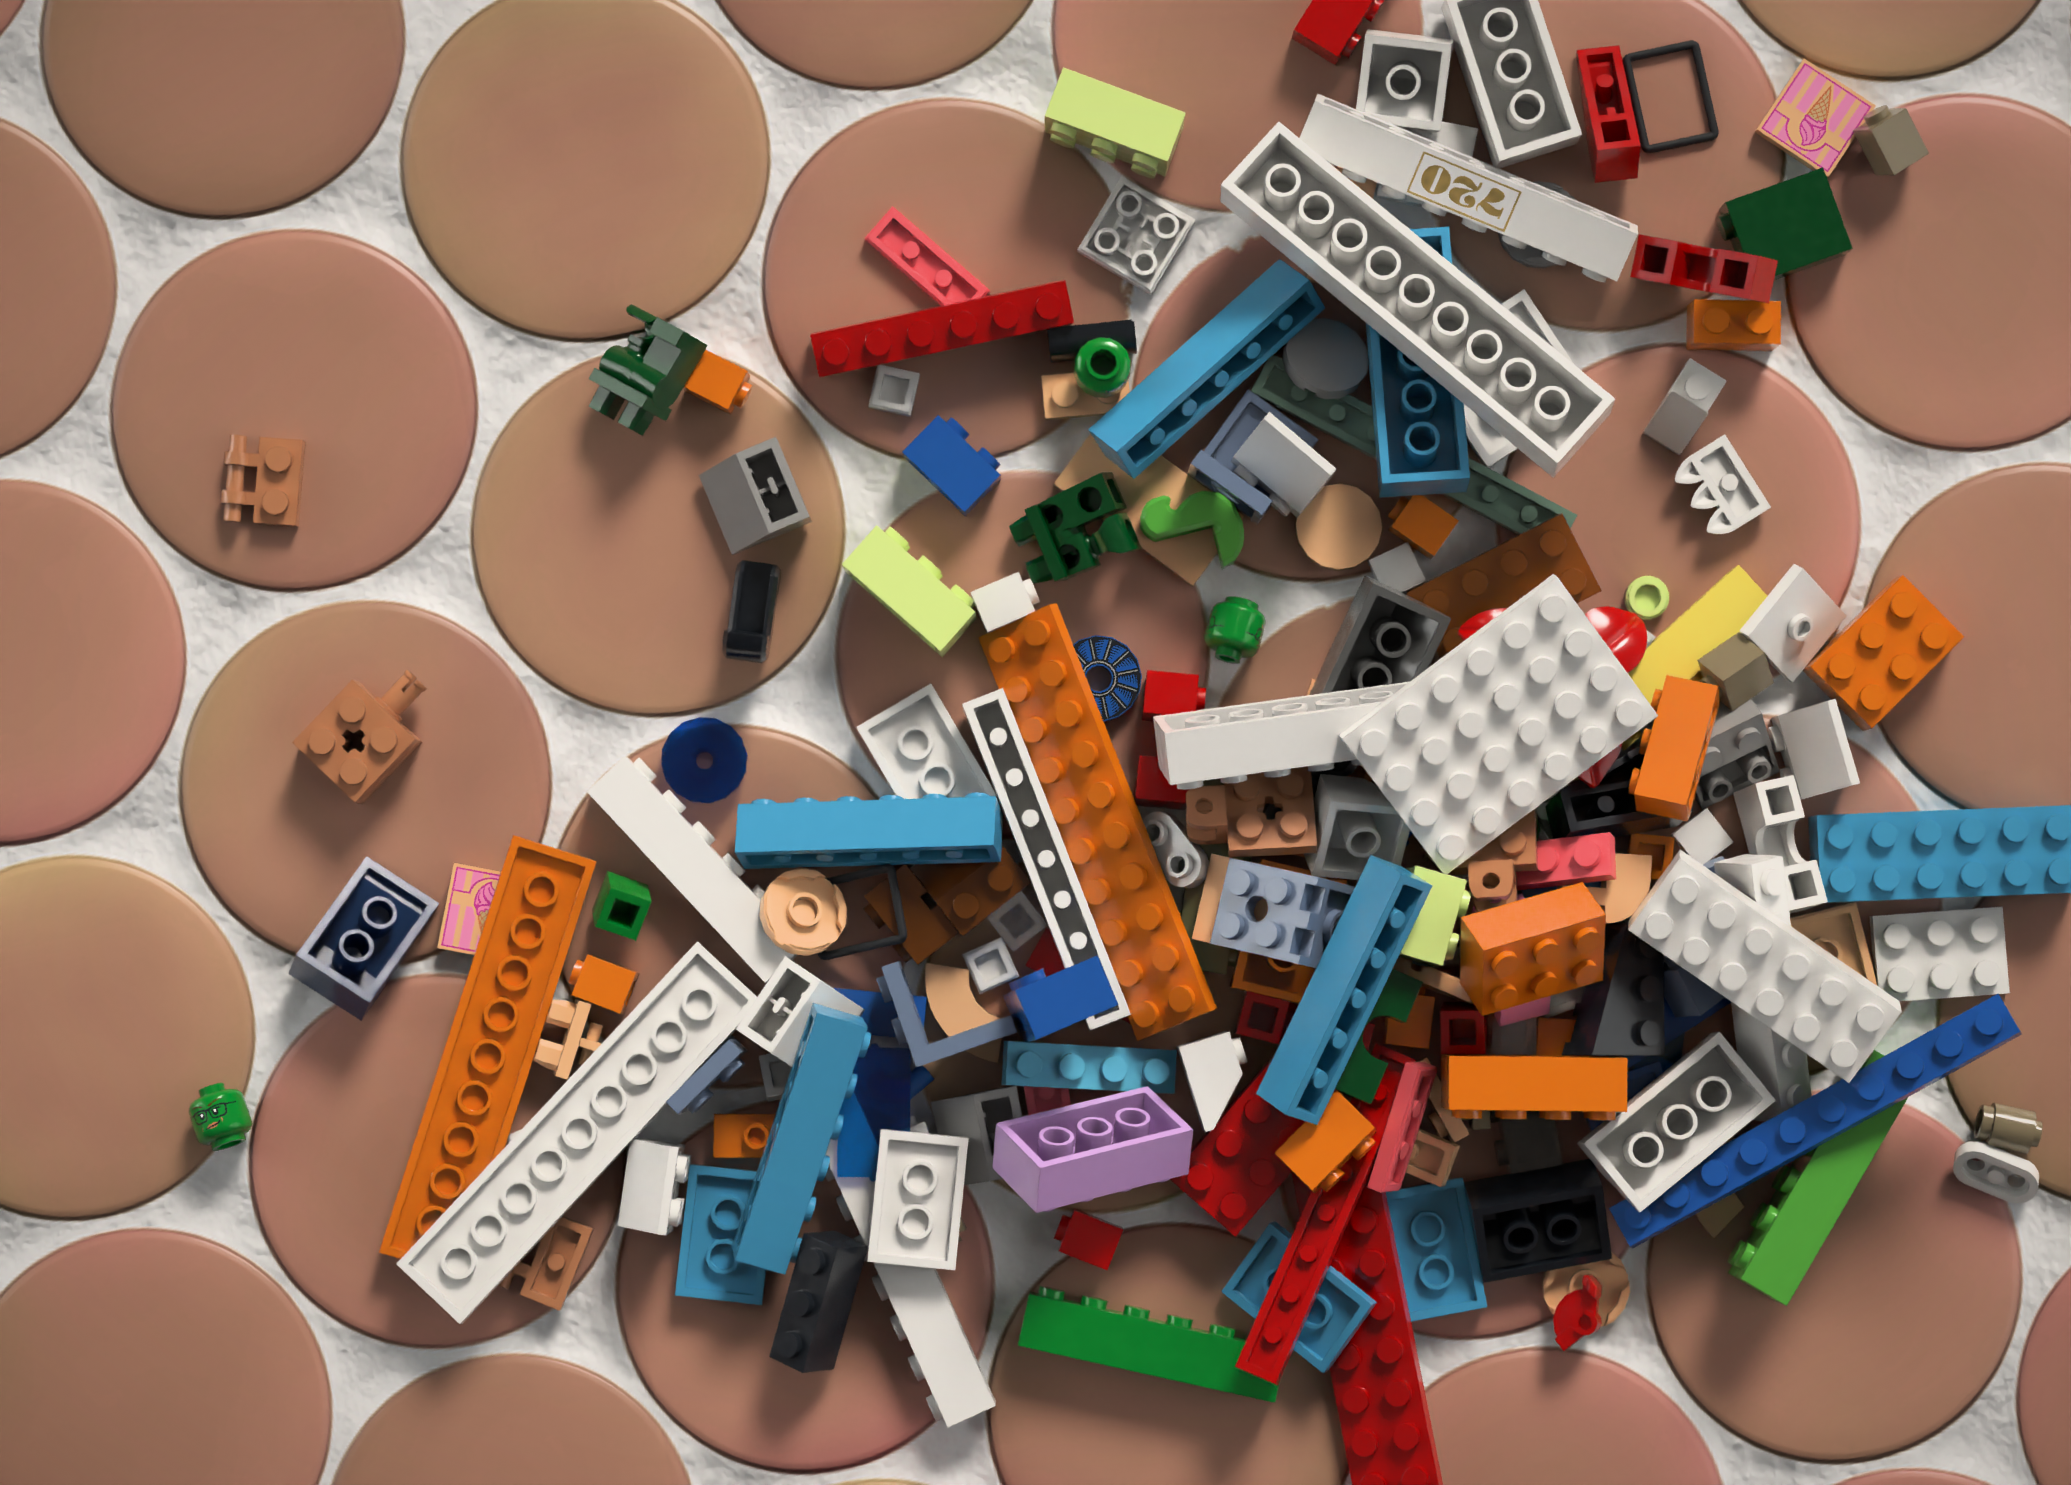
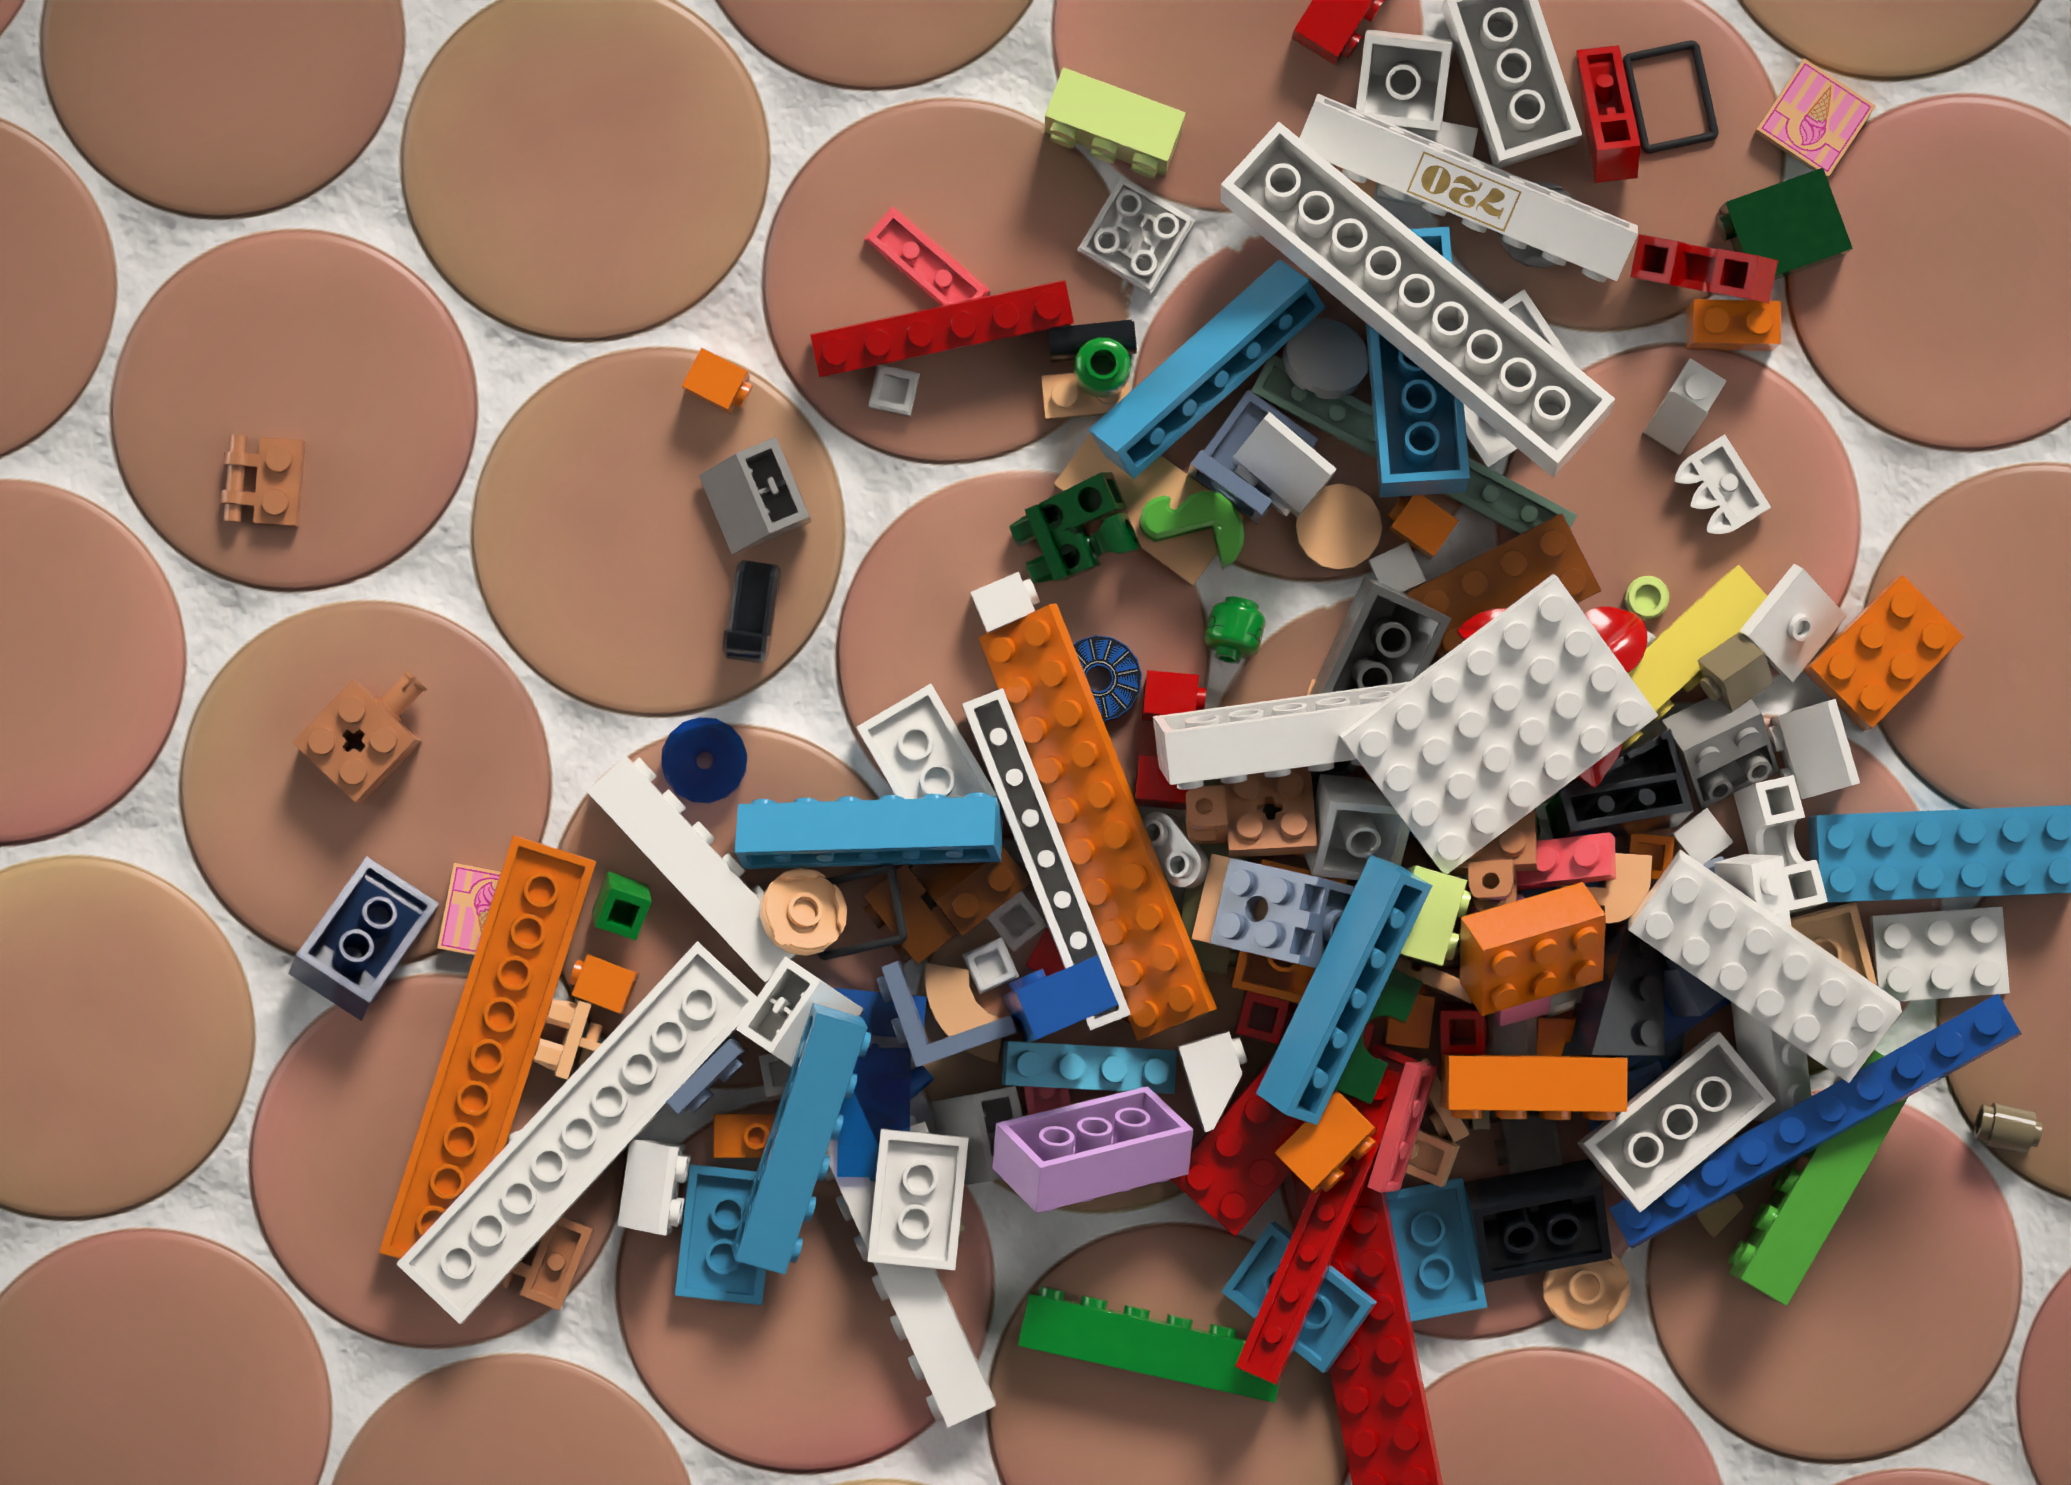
(220, 1117): green head -> none
(645, 372): dark green hips -> none
(818, 1301): black brick -> none
(911, 589): yellowish green brick -> none
(953, 464): blue brick -> none
(1088, 1238): red brick -> none
(1578, 1313): red piece -> none
(1675, 748): orange brick -> none
(1890, 140): dark tan brick -> none
(1995, 1172): white plate -> none

